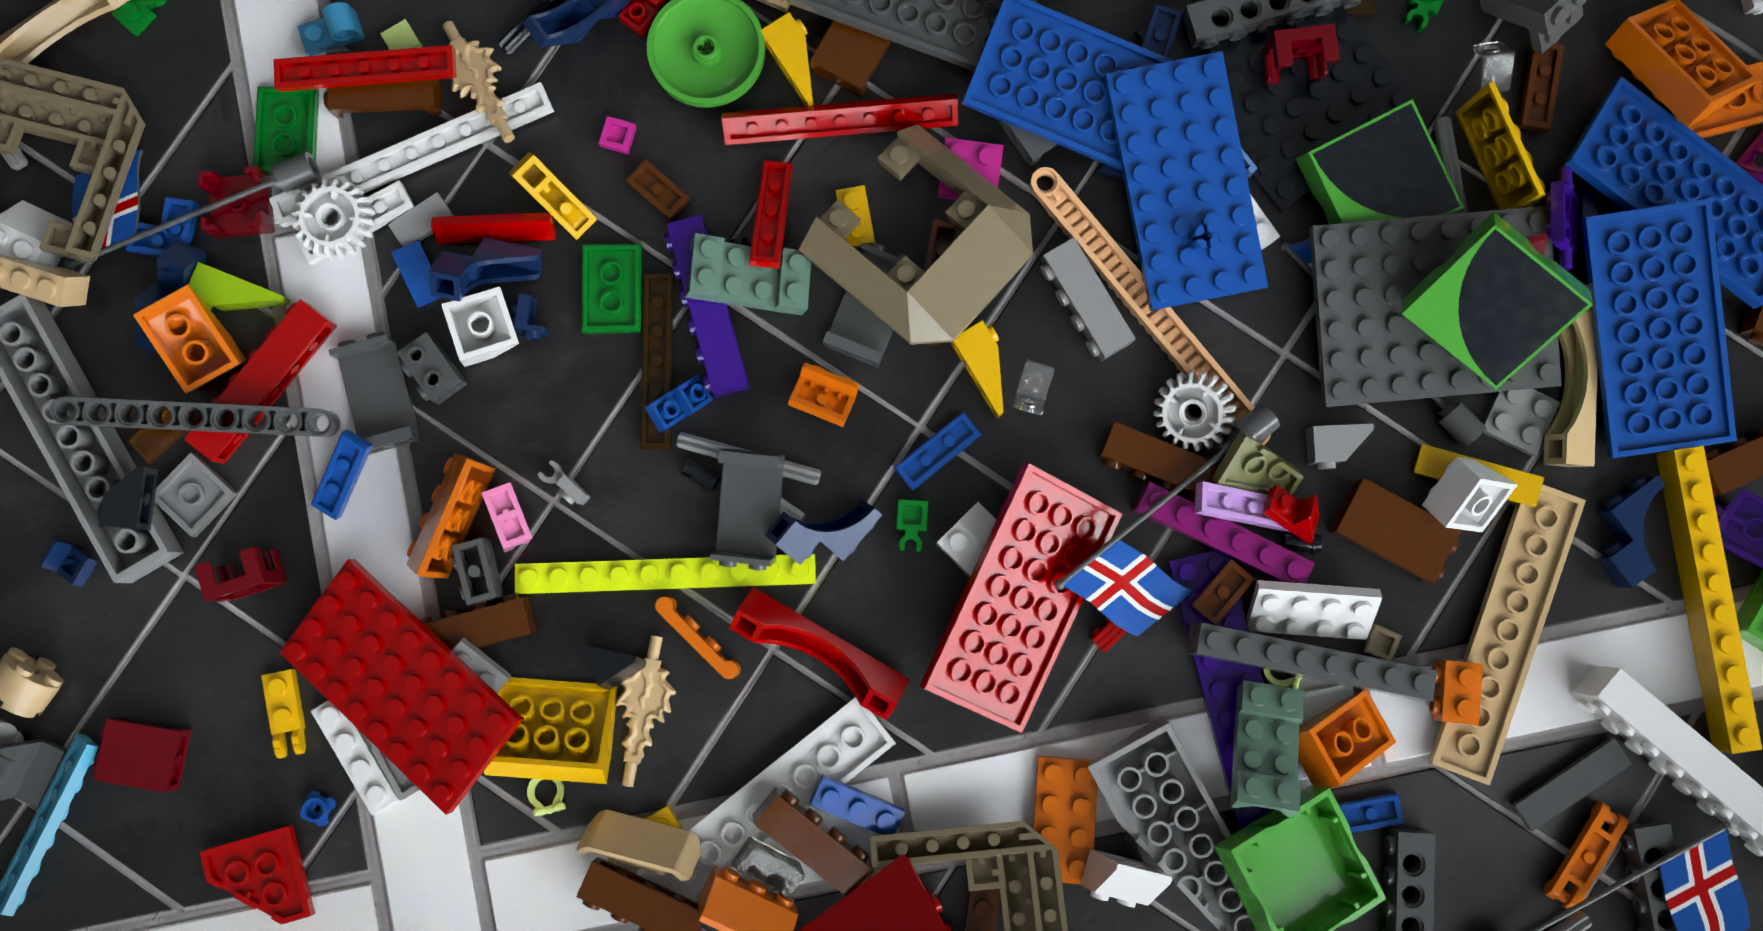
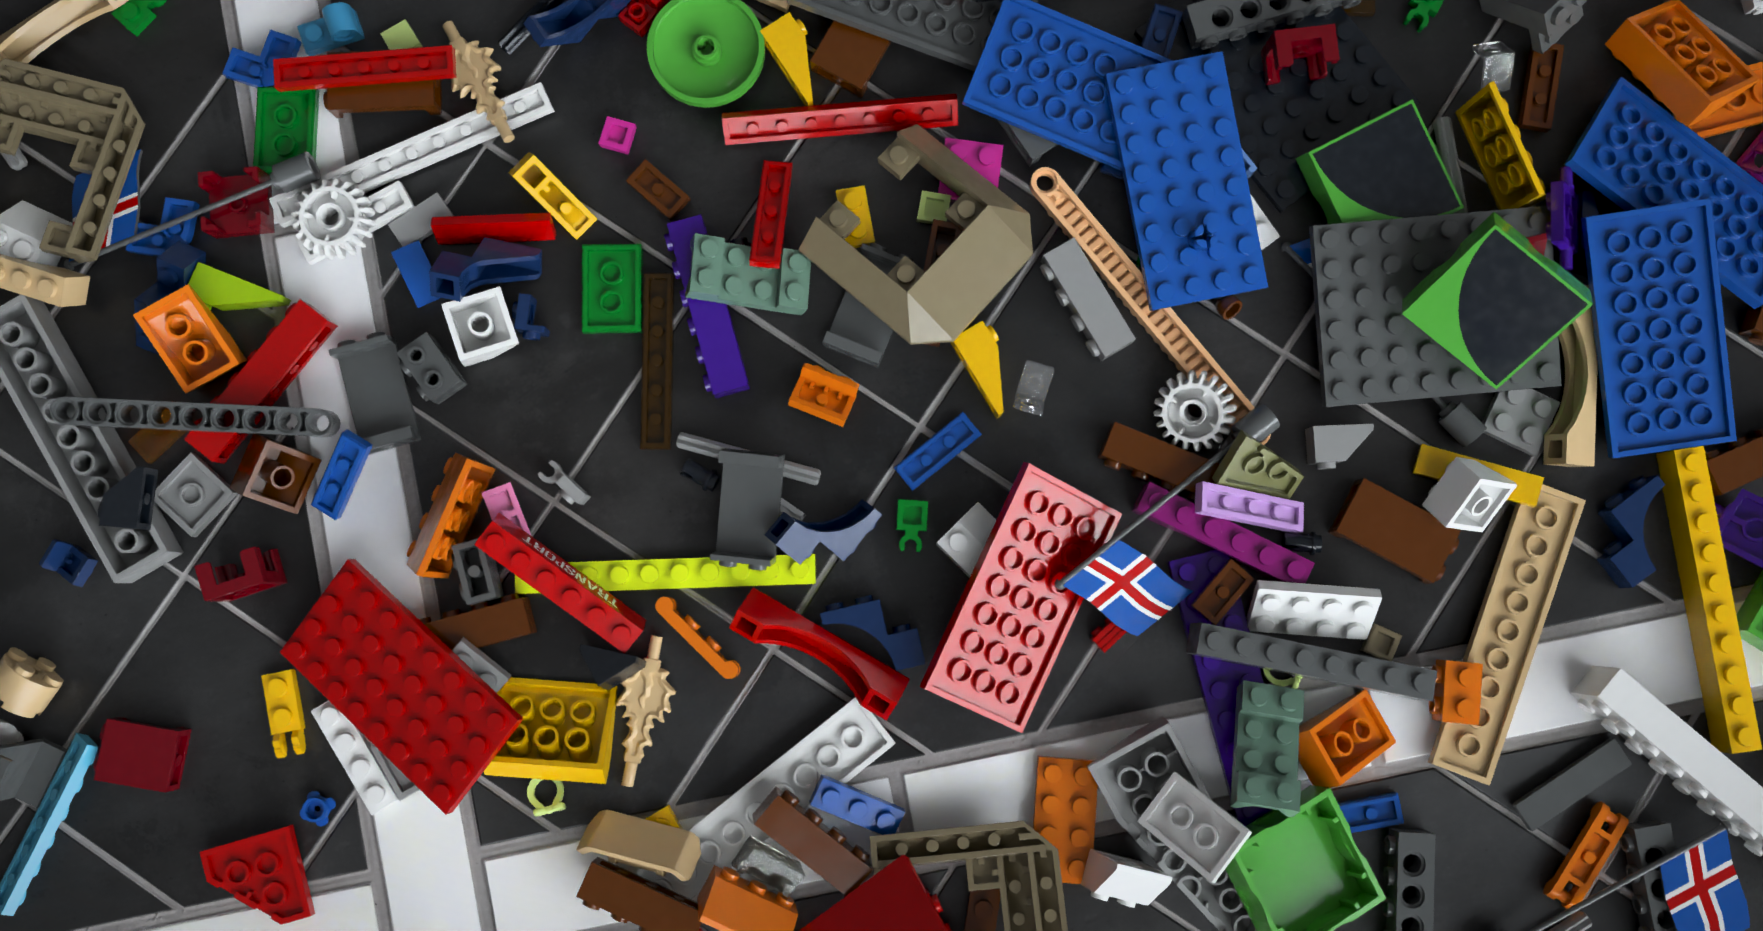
(259, 70): none -> blue plate
(275, 474): none -> reddish brown slope
(561, 583): none -> red brick
(678, 403): blue slope -> none
(902, 644): none -> dark blue arch
(932, 207): none -> yellowish green plate
(1194, 827): none -> white plate
(1228, 306): none -> reddish brown hinge
(1293, 514): red slope -> none

